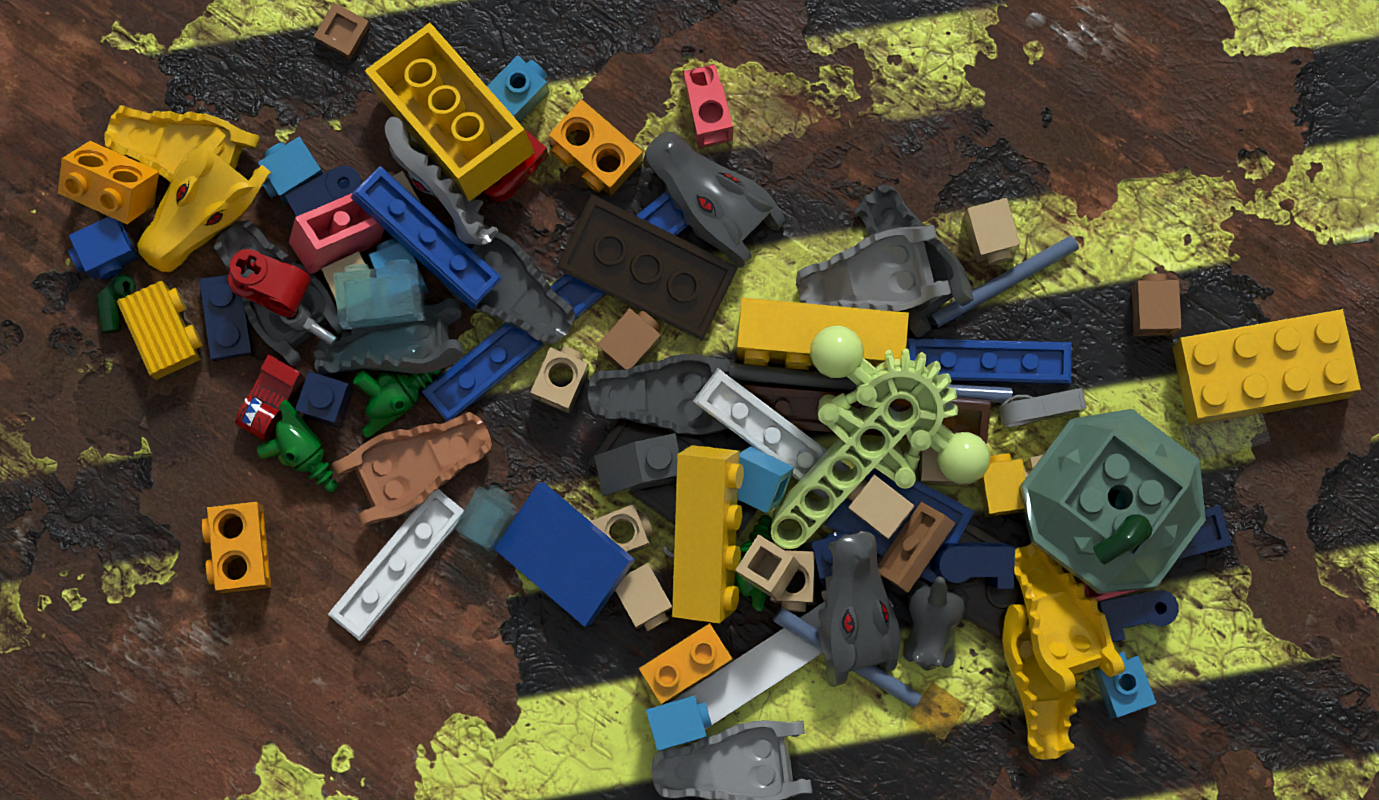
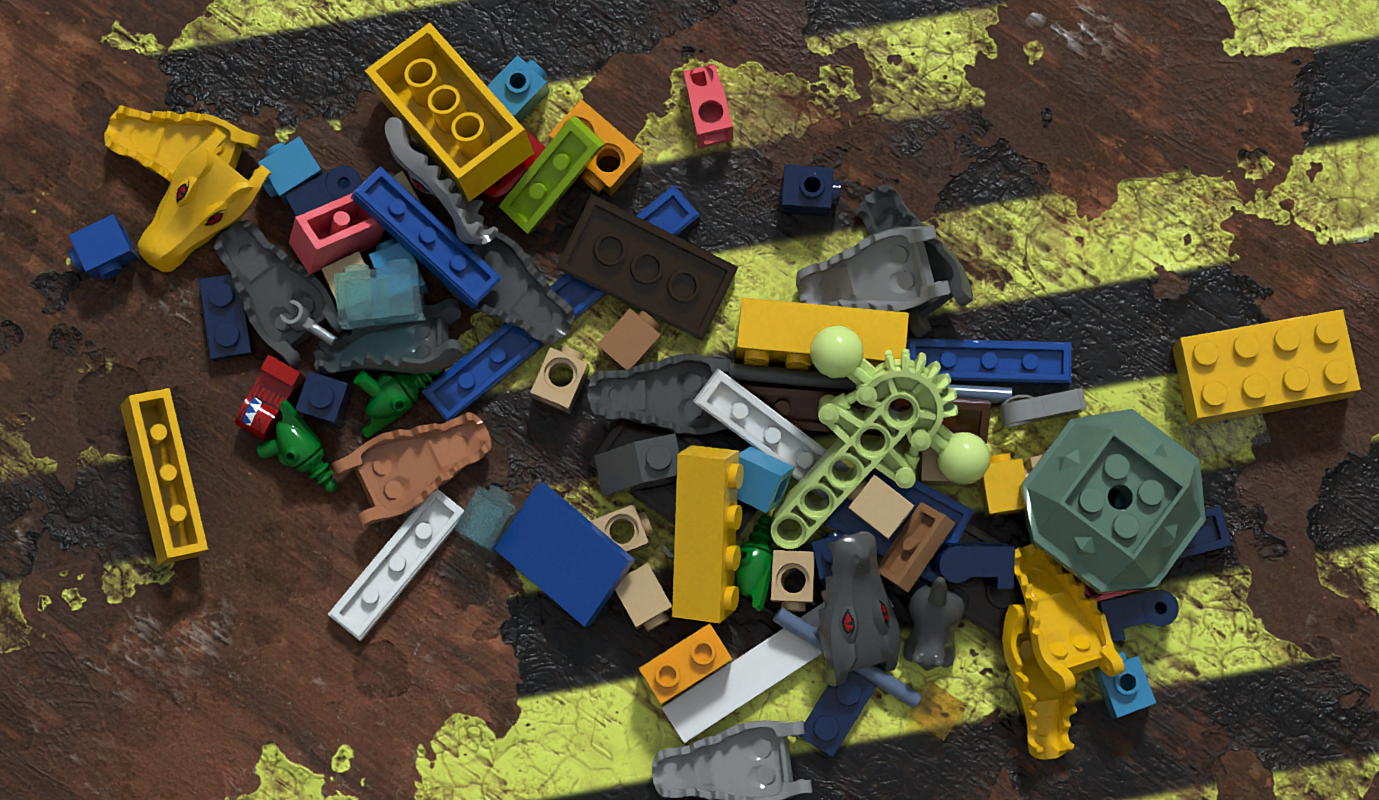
(107, 304): dark green arm -> none
(108, 182): light orange brick -> none
(160, 330): yellow brick -> none
(163, 476): none -> yellow brick
(249, 545): light orange brick -> none
(272, 284): red piece -> none
(342, 30): medium nougat tile -> none
(551, 174): none -> lime plate
(678, 722): dark azure brick -> none
(713, 199): dark grey animal -> none
(767, 567): tan brick -> none
(809, 190): none -> dark blue brick
(836, 713): none -> dark blue plate
(992, 231): tan brick -> none
(1006, 280): sand blue bar -> none
(1129, 534): dark green arm -> none
(1156, 306): medium nougat brick -> none

